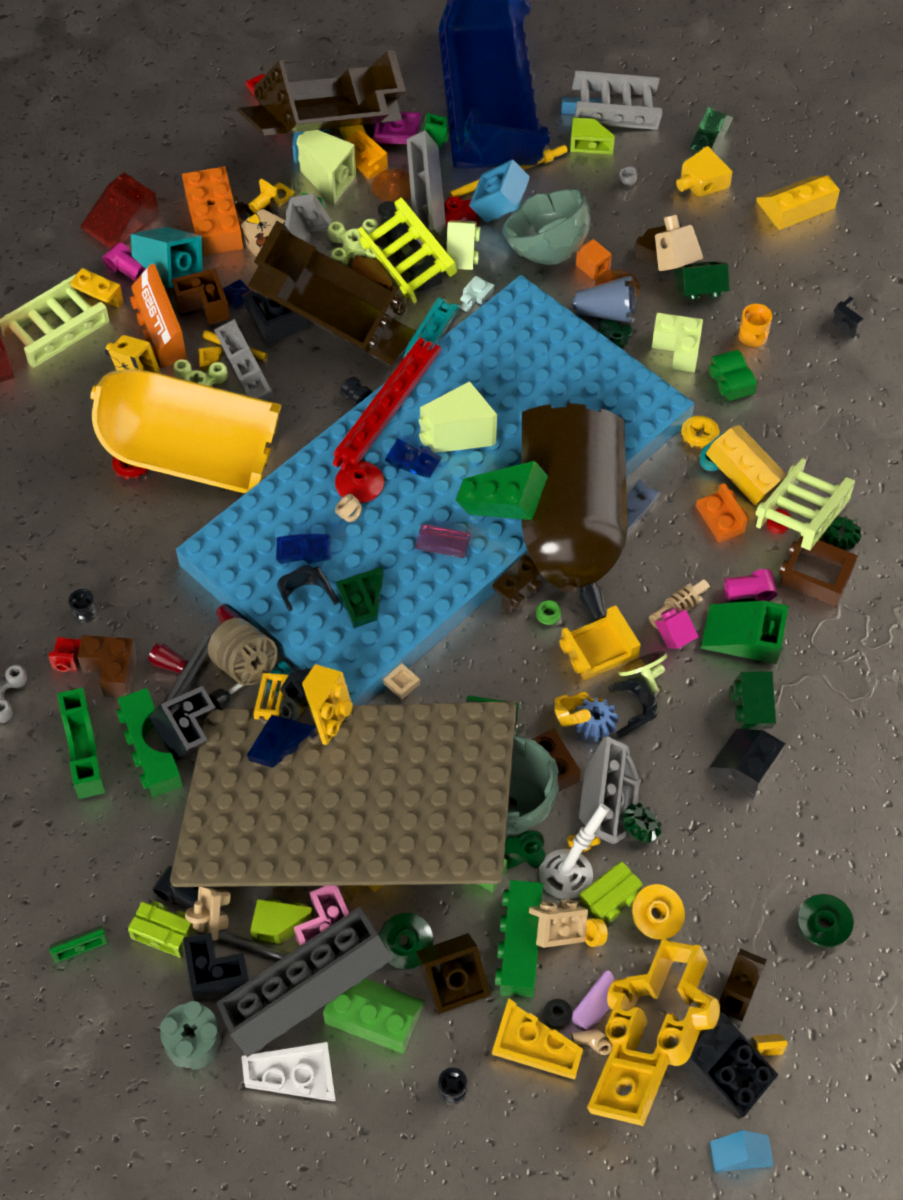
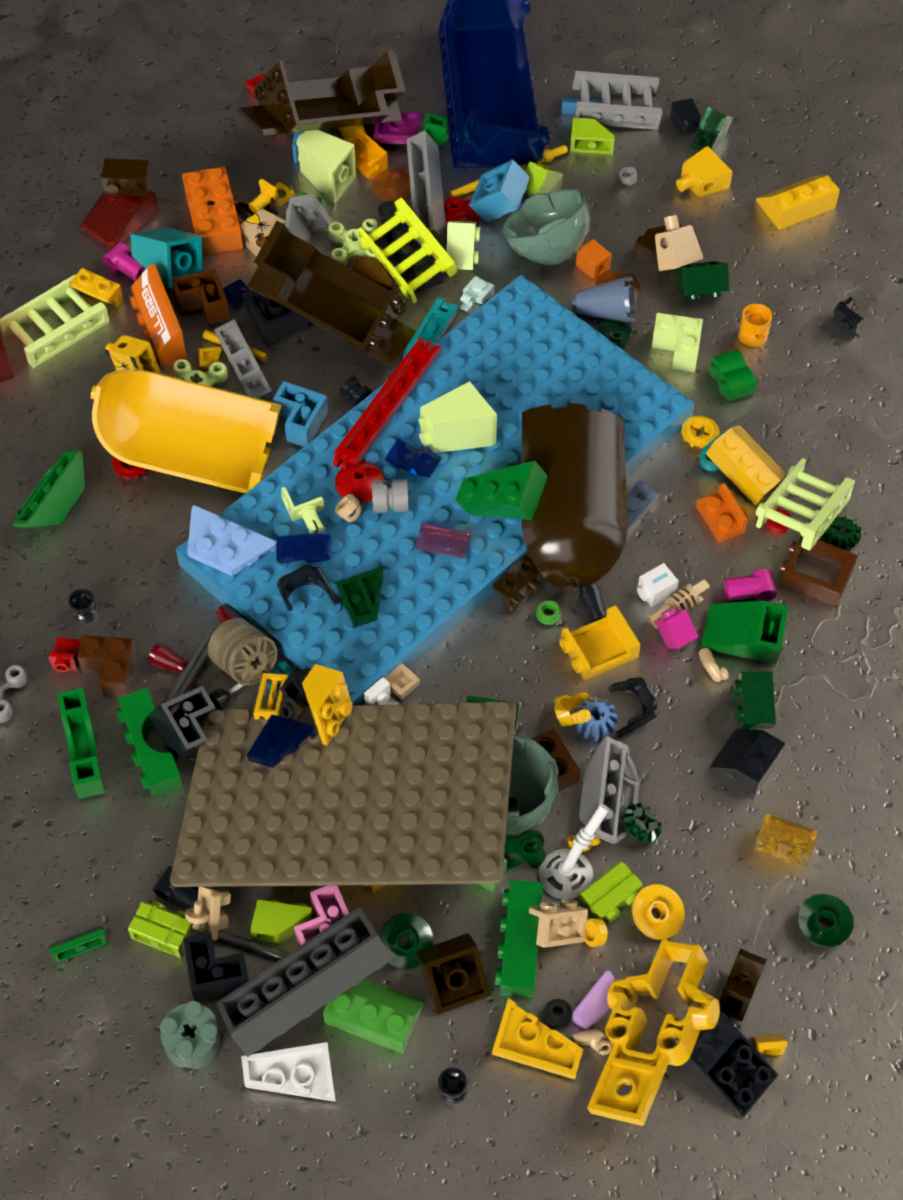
(54, 493): none -> green wedge
(126, 177): none -> dark brown brick
(224, 543): none -> light blue wing
(303, 412): none -> dark azure brick
(307, 511): none -> yellowish green bracket
(379, 694): none -> white bracket
(390, 496): none -> light grey wheel
(541, 178): none -> lime slope
(643, 665): shield -> none
(657, 585): none -> white brick
(685, 116): none -> black brick
(709, 663): none -> tan arm
(741, 1151): dark azure slope -> none
(786, 840): none -> clear yellow brick

